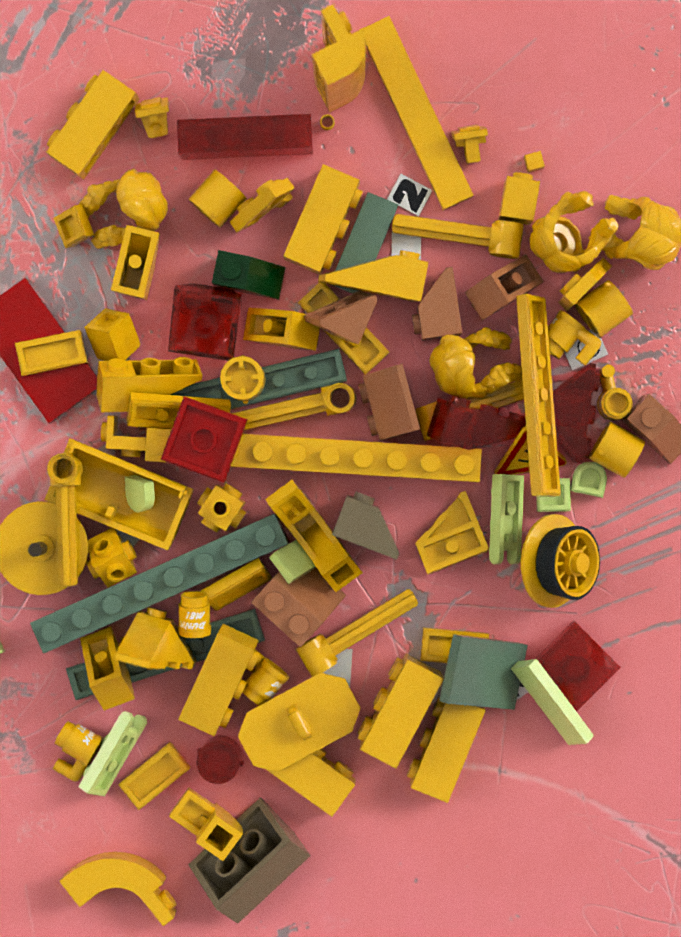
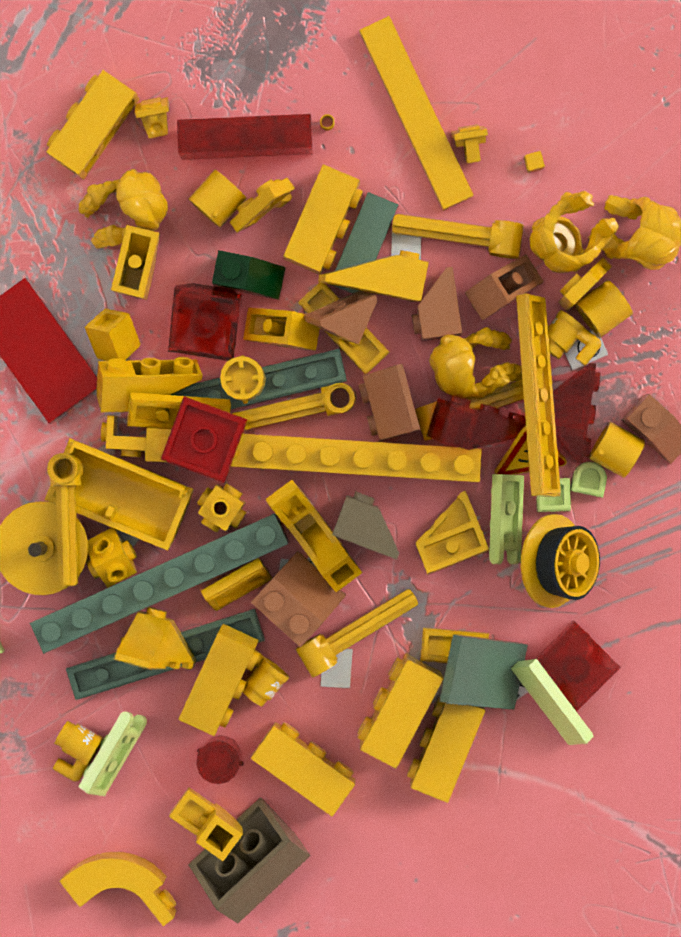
(51, 353): yellow tile -> none
(73, 226): yellow tile -> none
(106, 677): yellow slope -> none
(139, 493): yellowish green tile -> none
(154, 775): yellow tile -> none
(194, 615): yellow piece -> none
(292, 561): yellowish green tile -> none
(299, 722): yellow shield -> none
(341, 64): yellow brick -> none
(409, 194): sticker -> none
(519, 198): yellow brick -> none
(612, 402): yellow piece -> none

